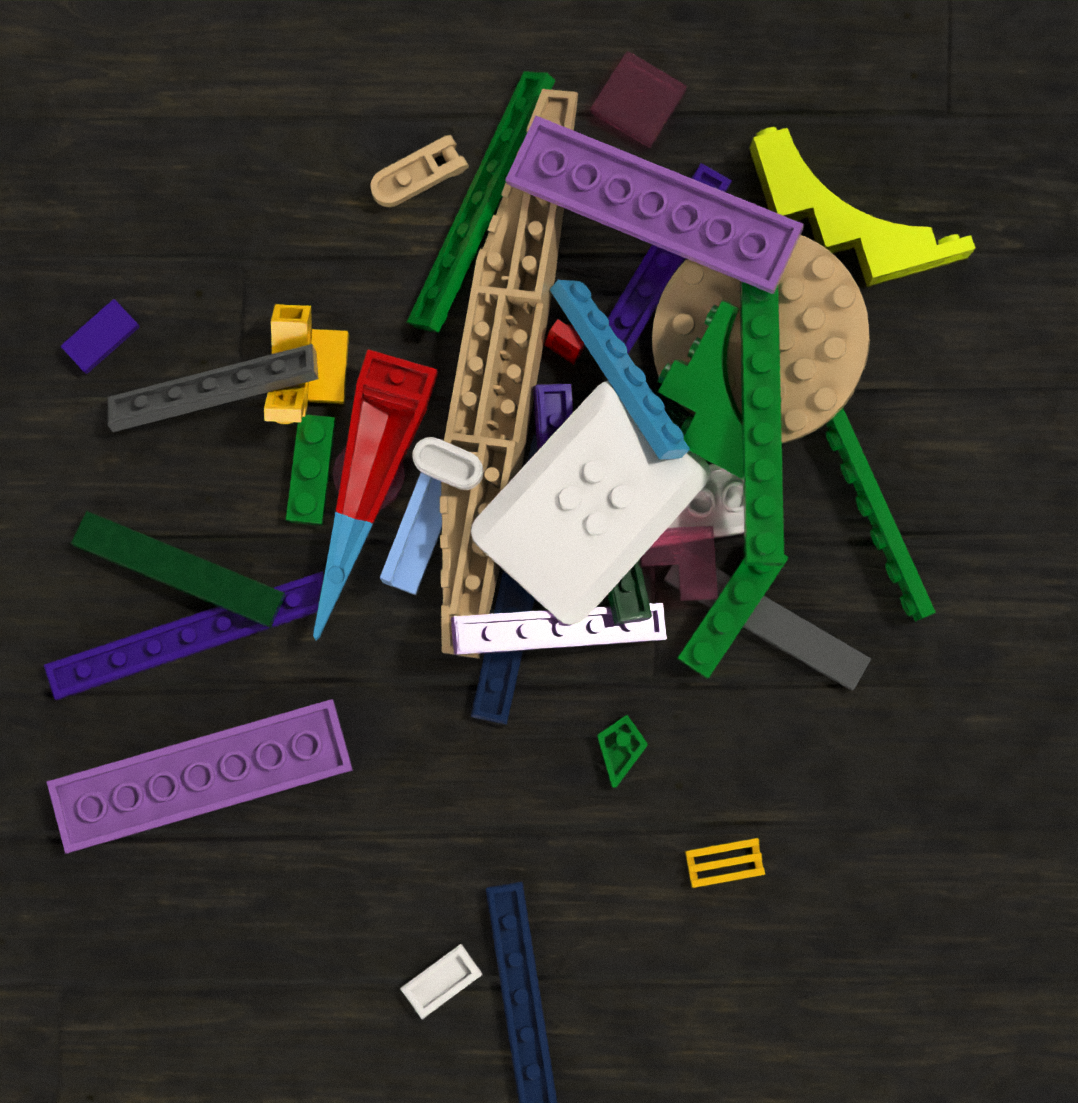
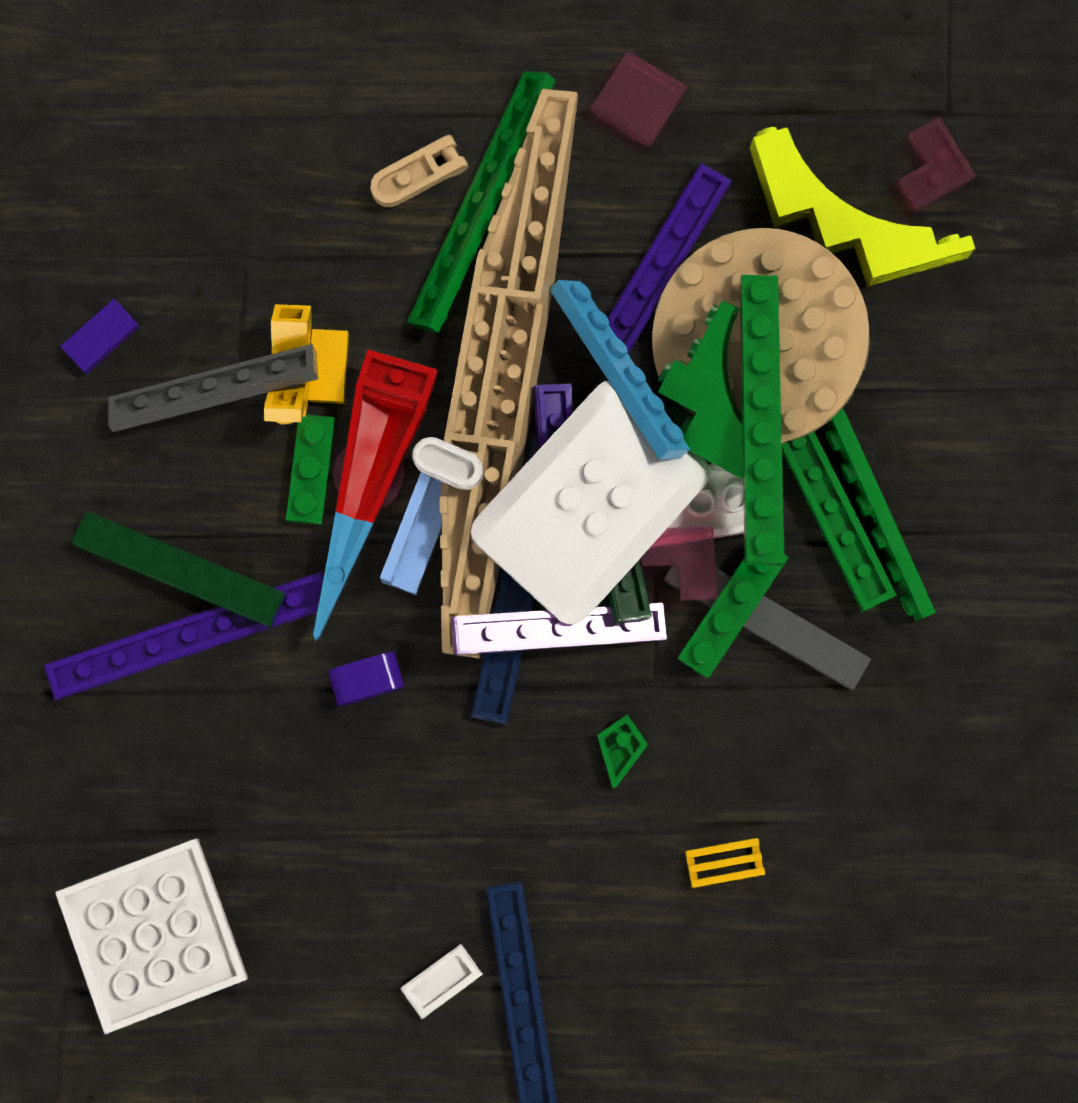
(151, 935): none -> white plate
(199, 776): medium lavender plate -> none
(366, 678): none -> dark purple beam
(565, 341): red plate -> none
(655, 204): medium lavender plate -> none
(838, 521): none -> green plate
(943, 167): none -> clear pink tile

